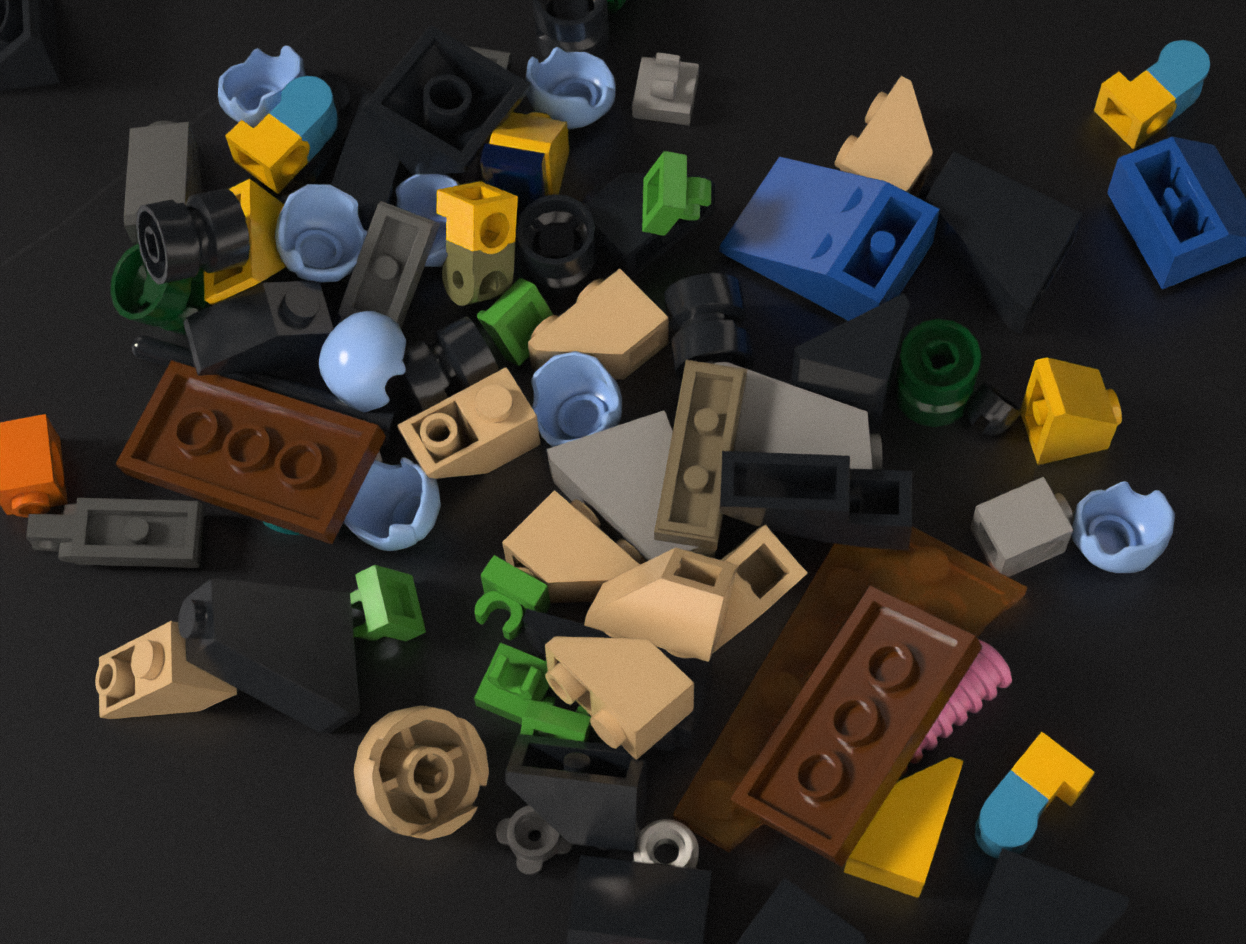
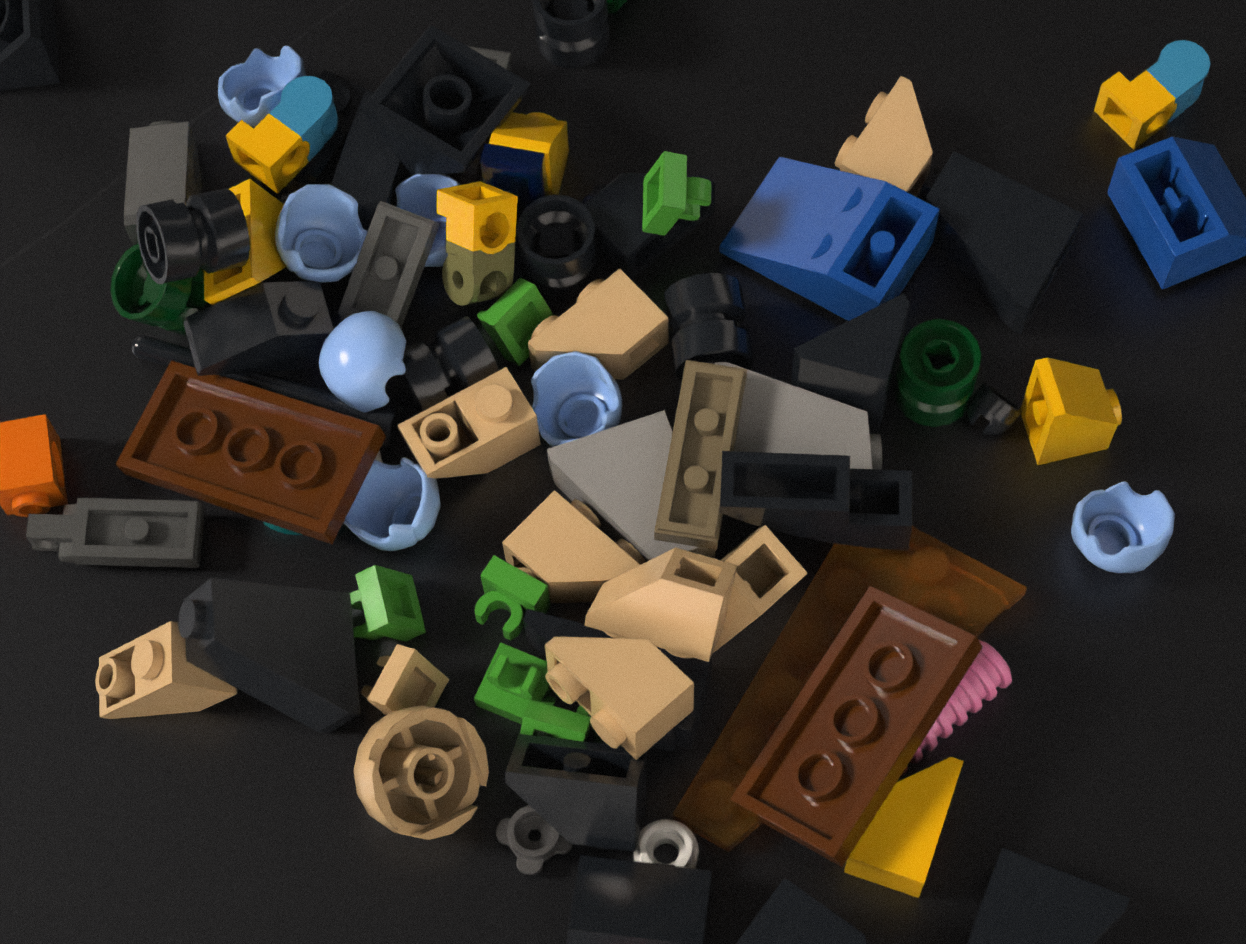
(405, 682): none -> tan tile
(571, 87): light blue hair -> none
(665, 89): light grey tile -> none
(1022, 527): light grey brick -> none
(1024, 794): leg -> none

